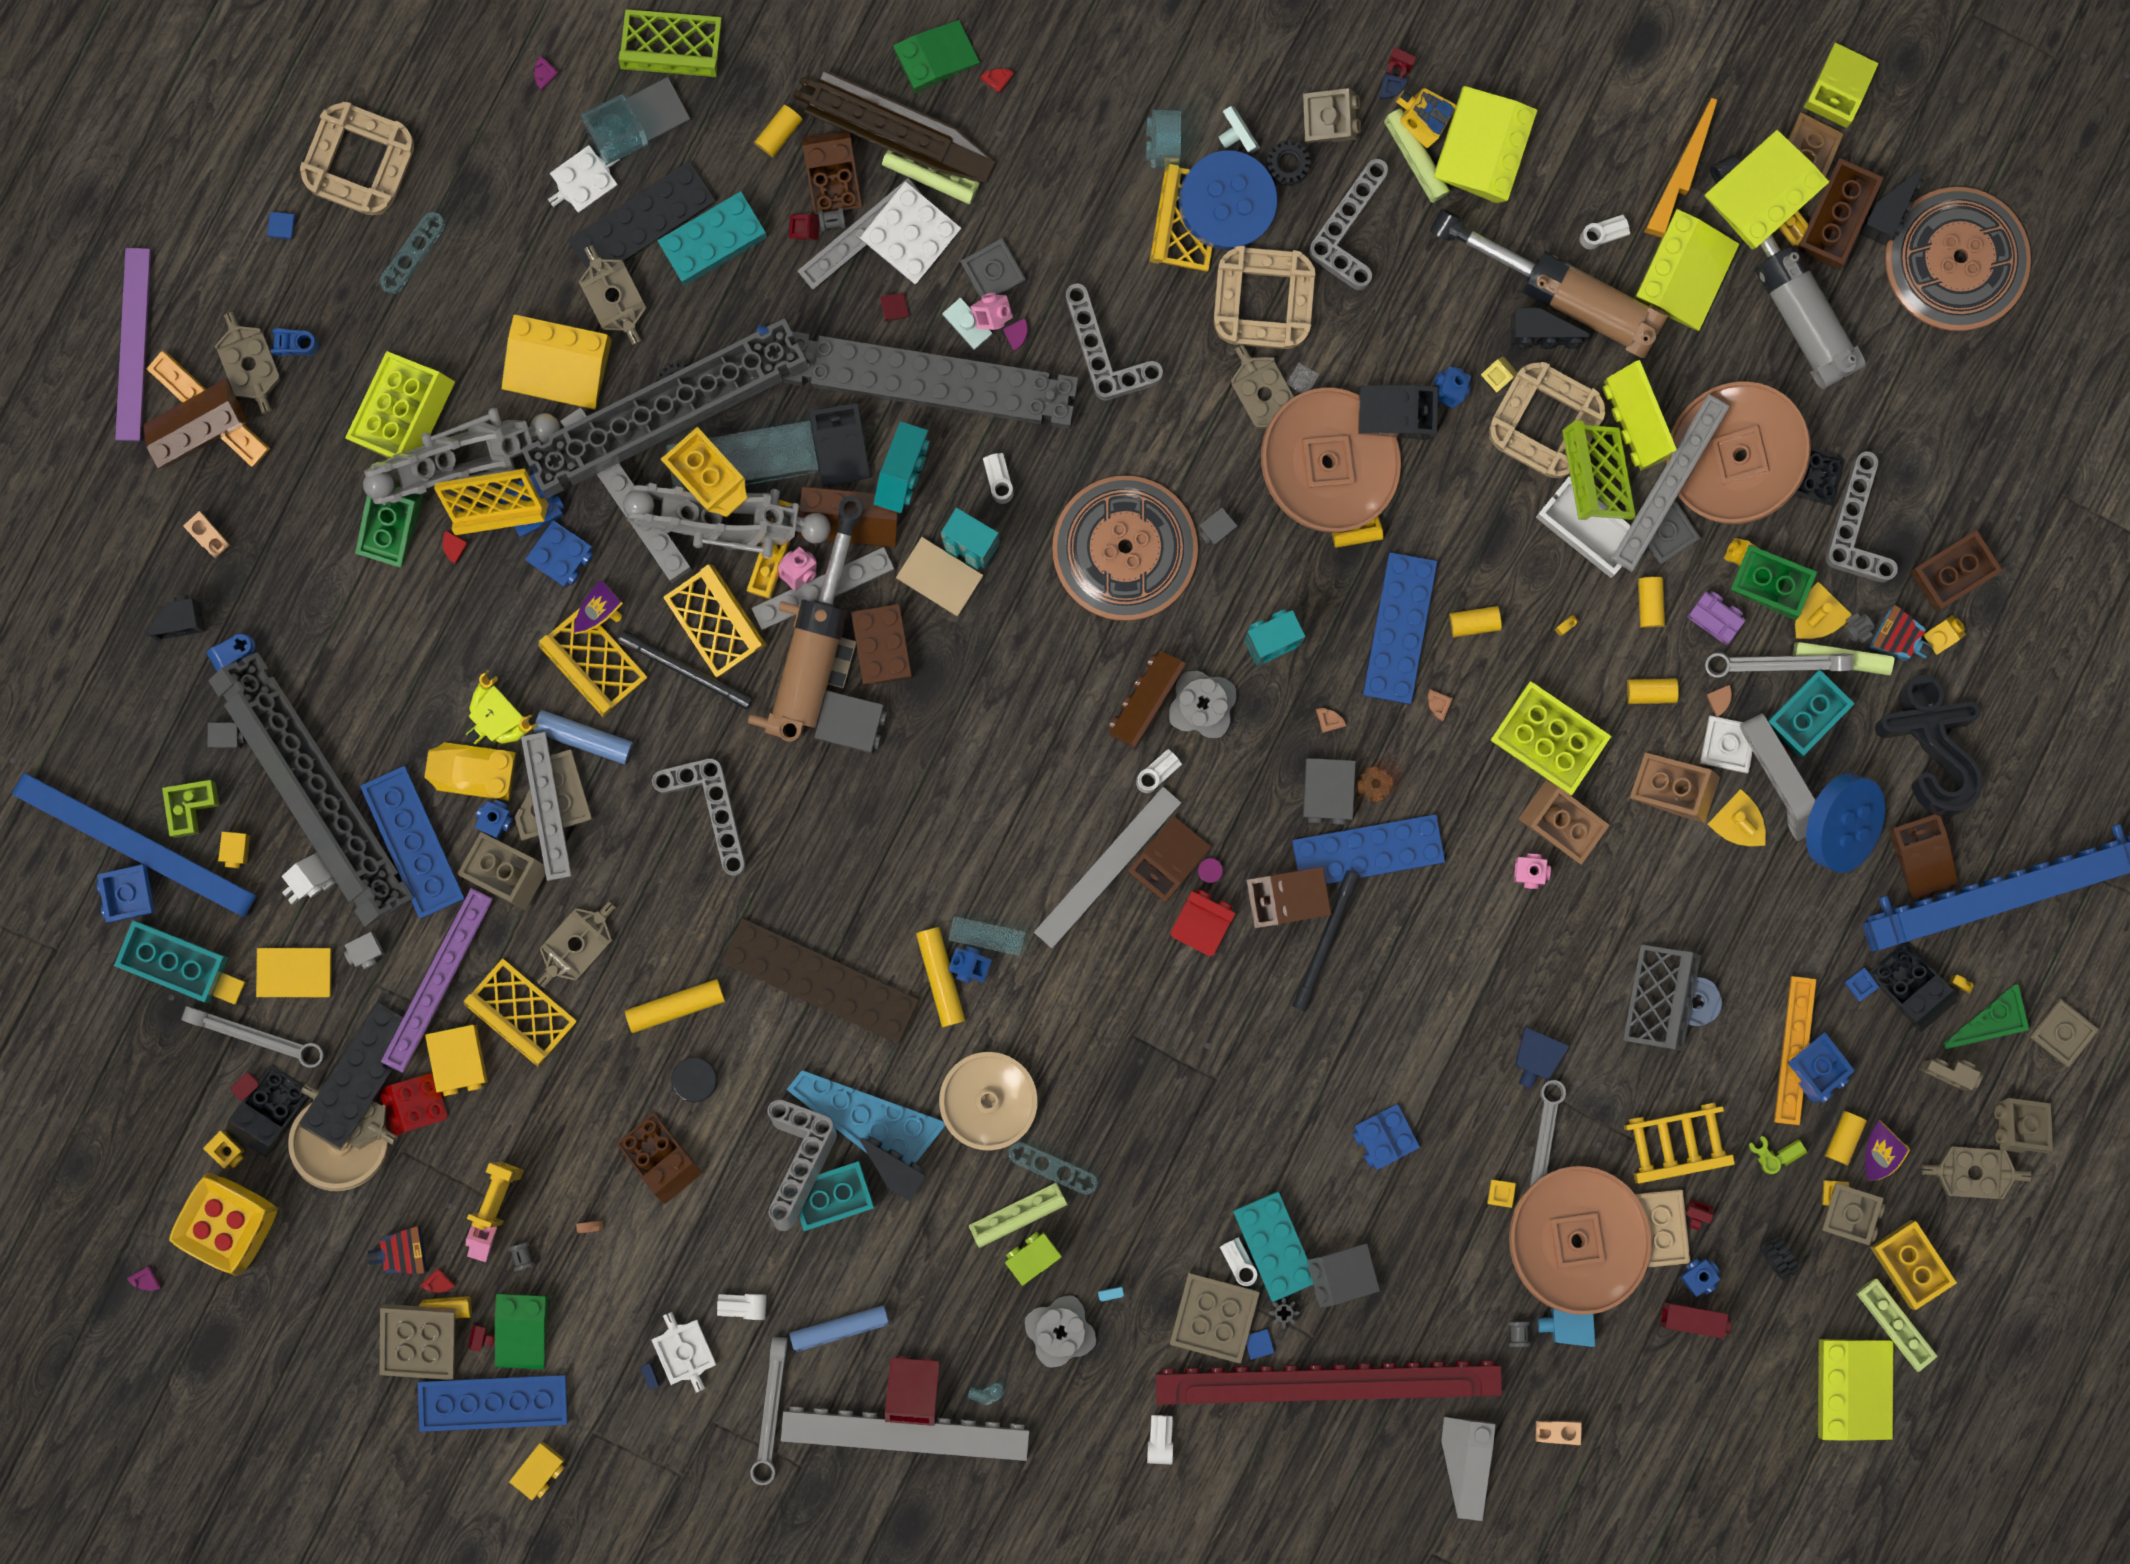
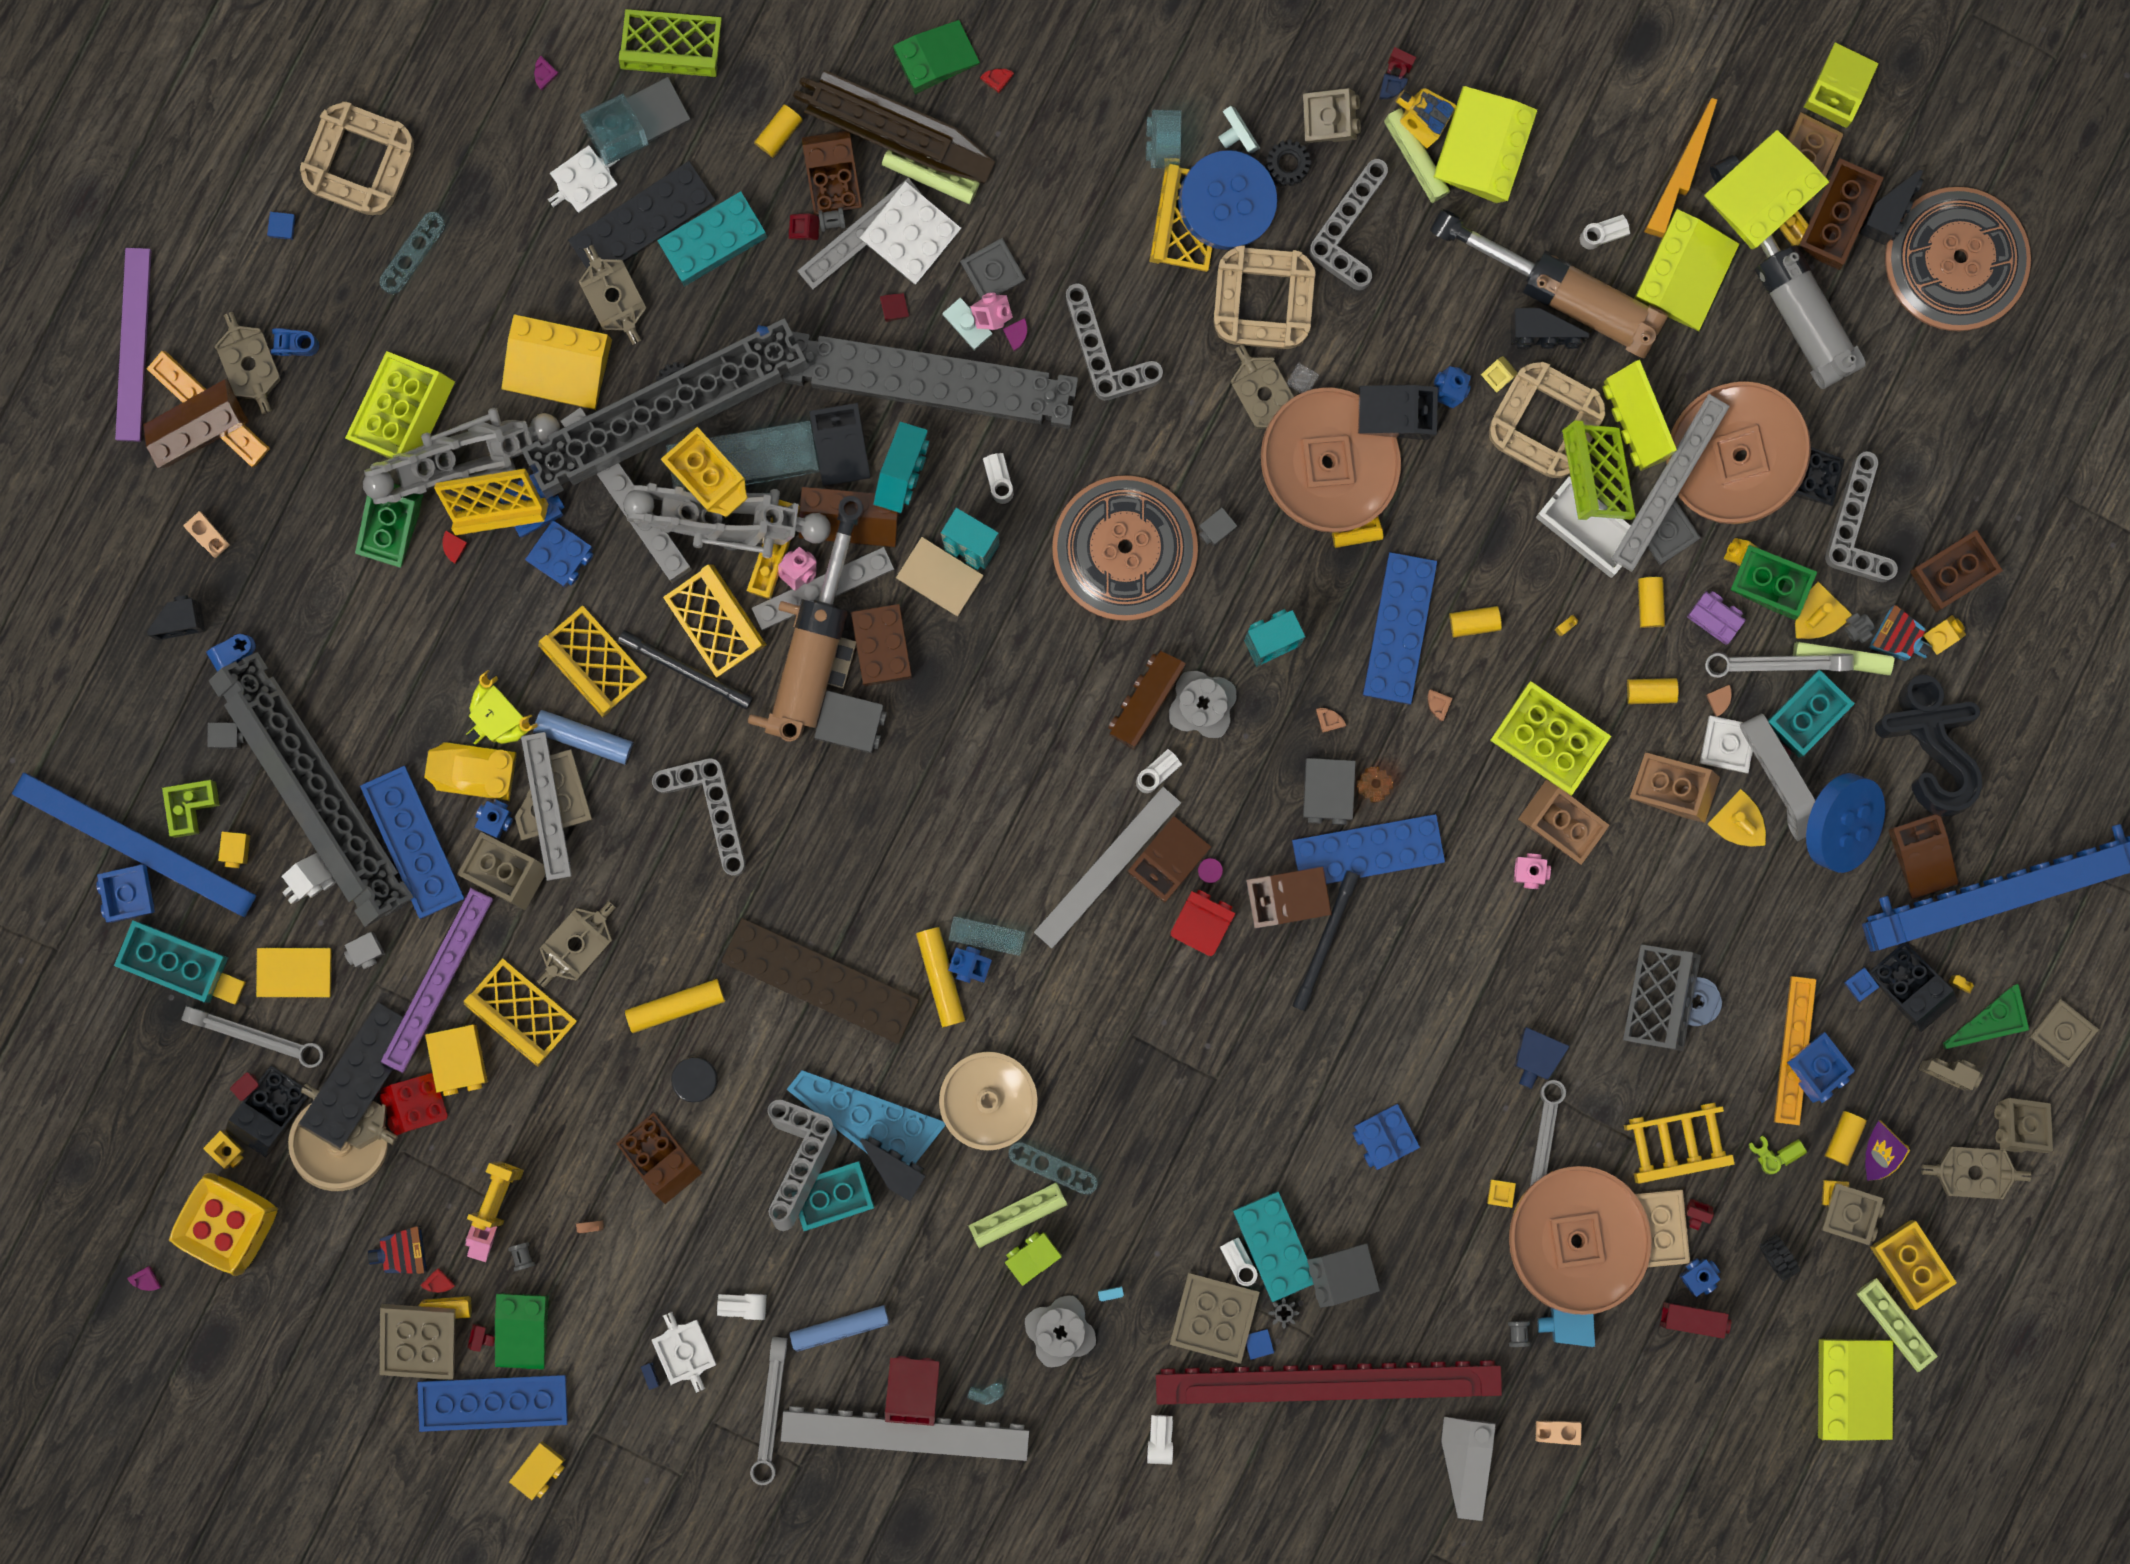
(597, 608): dark purple shield -> none

